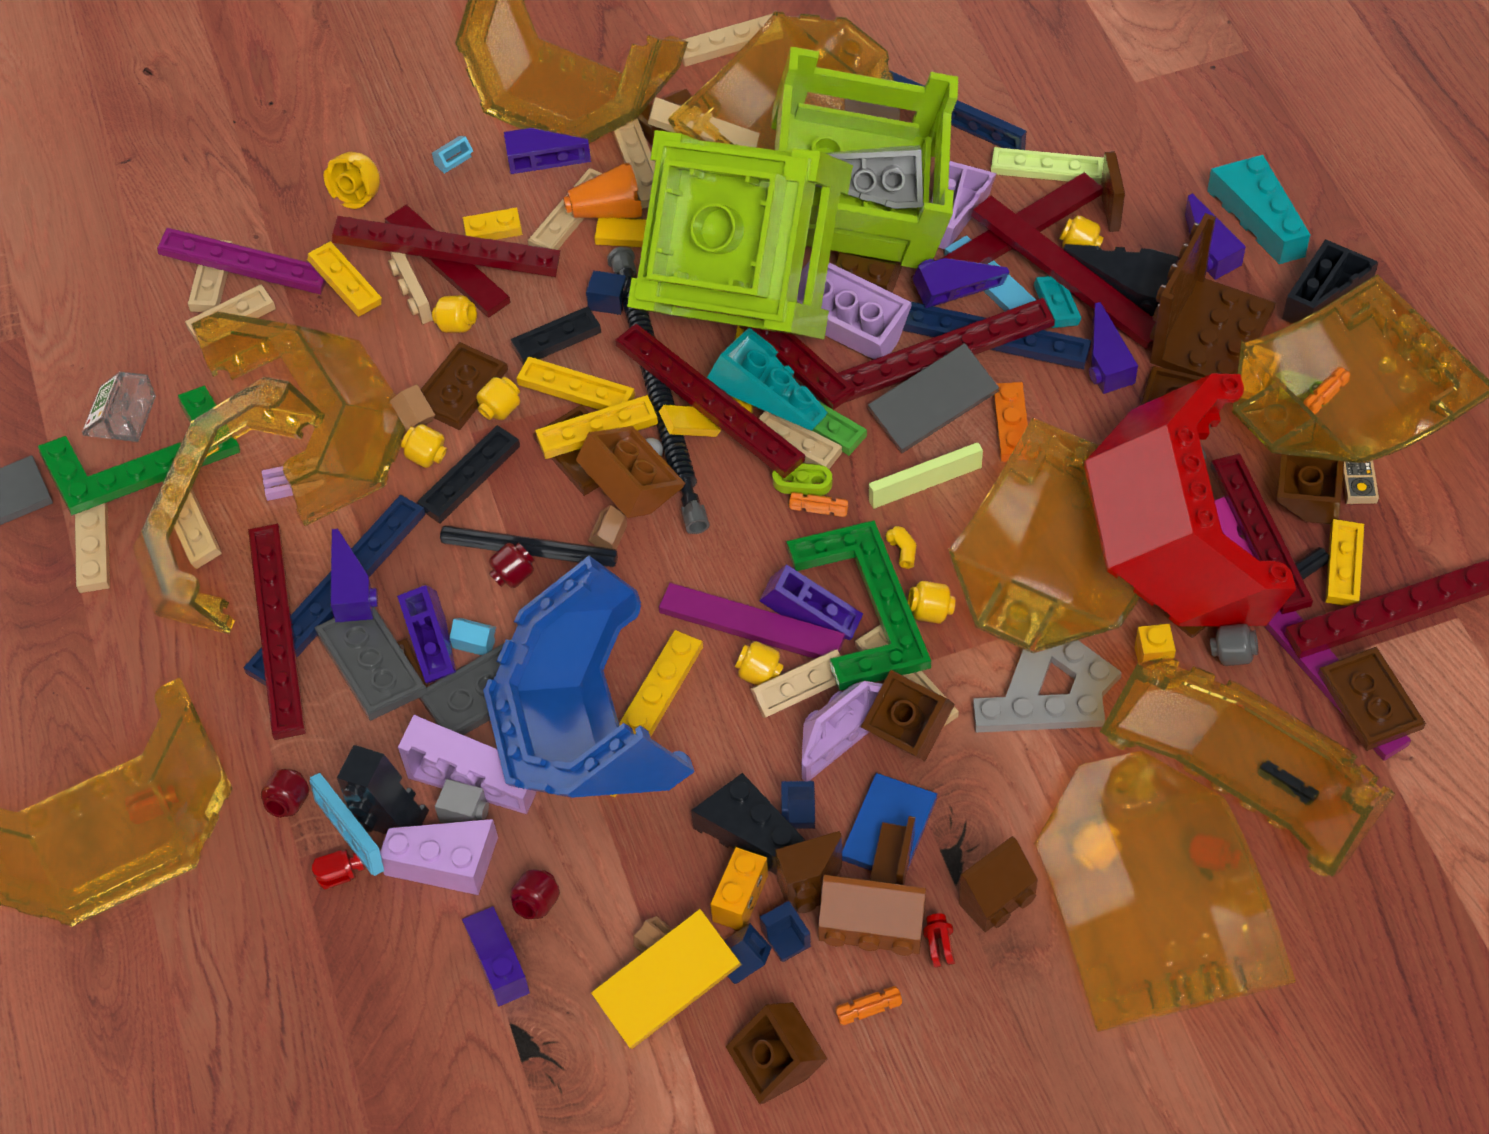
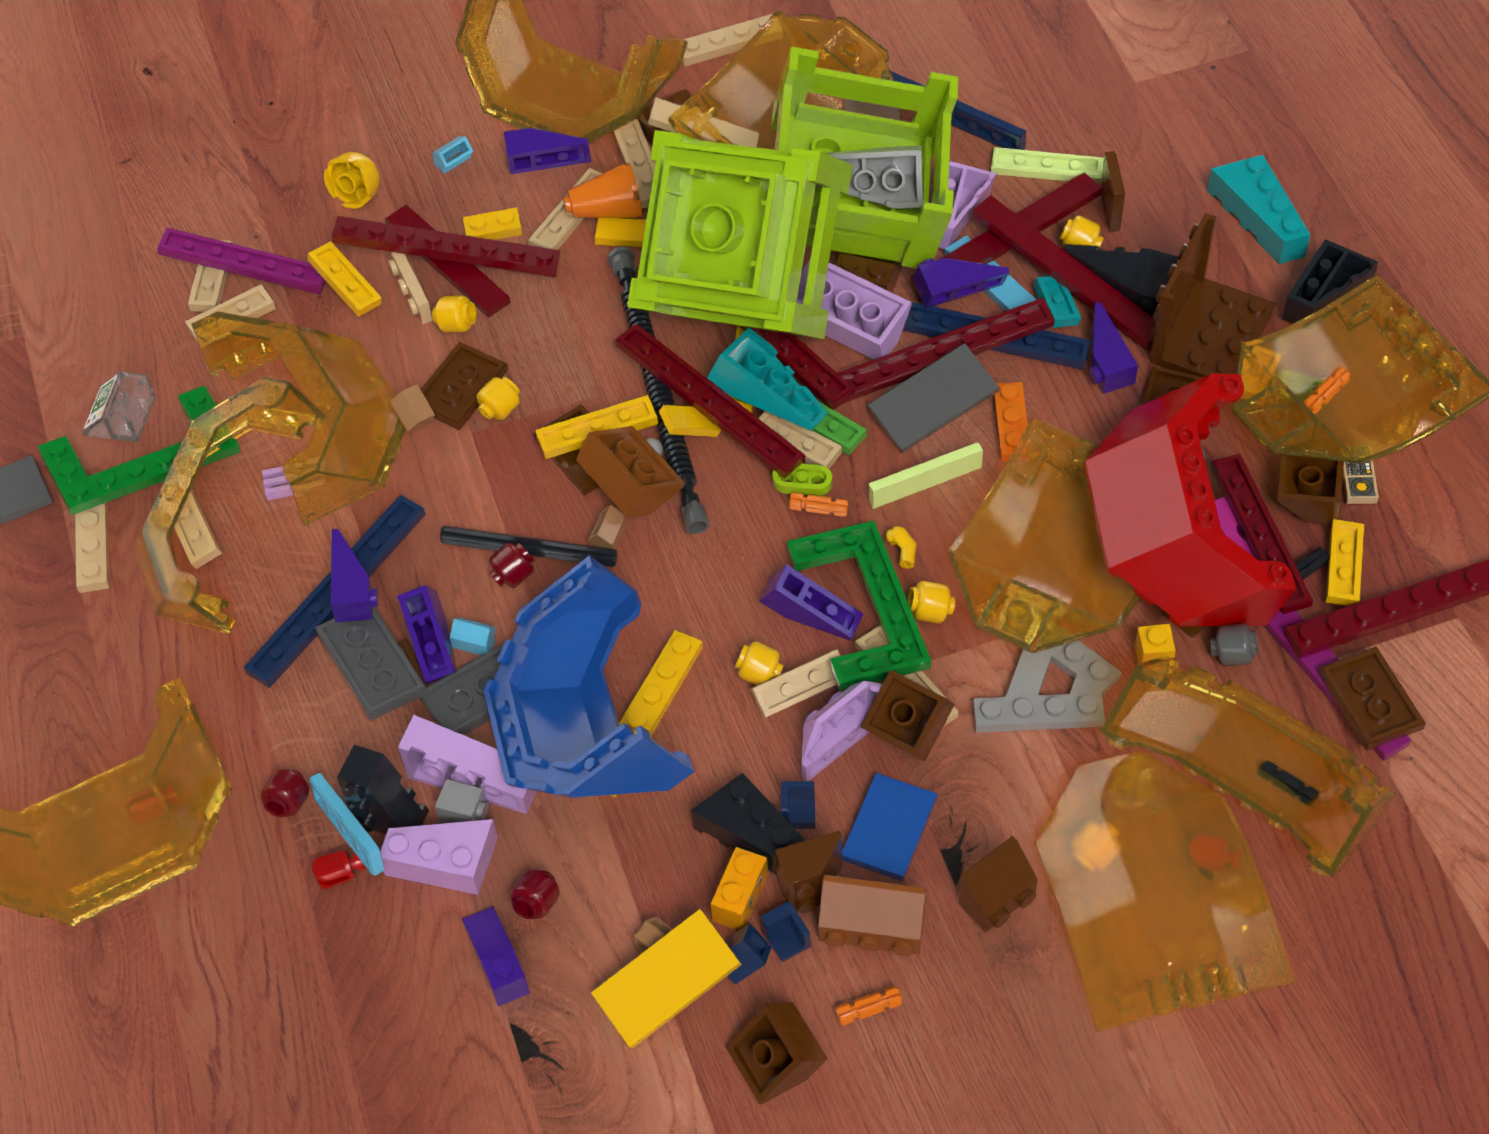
(276, 632): dark red tile -> none
(424, 445): yellow head -> none
(468, 474): black plate -> none
(556, 335): black plate -> none
(572, 385): yellow plate -> none
(605, 292): dark blue panel -> none
(749, 622): magenta tile -> none
(893, 852): reddish brown panel -> none
(939, 928): red arm -> none
(1226, 249): dark purple slope -> none

